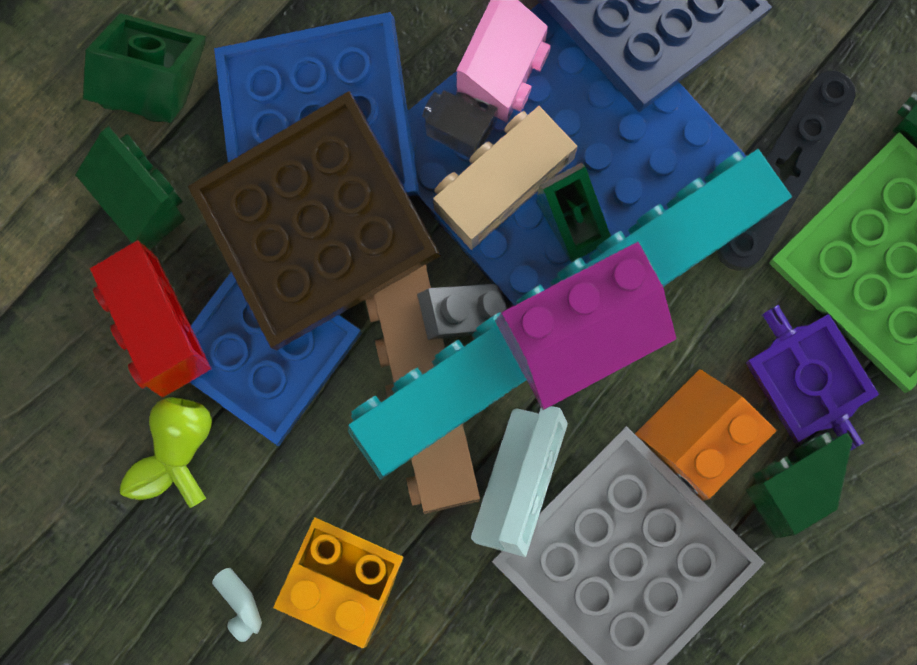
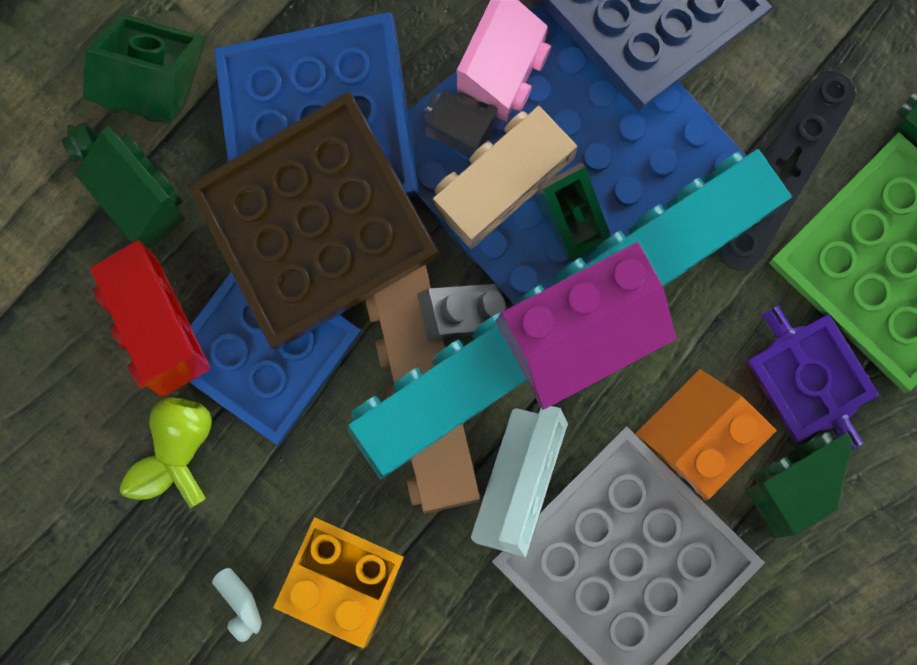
(79, 141): none -> dark green plate

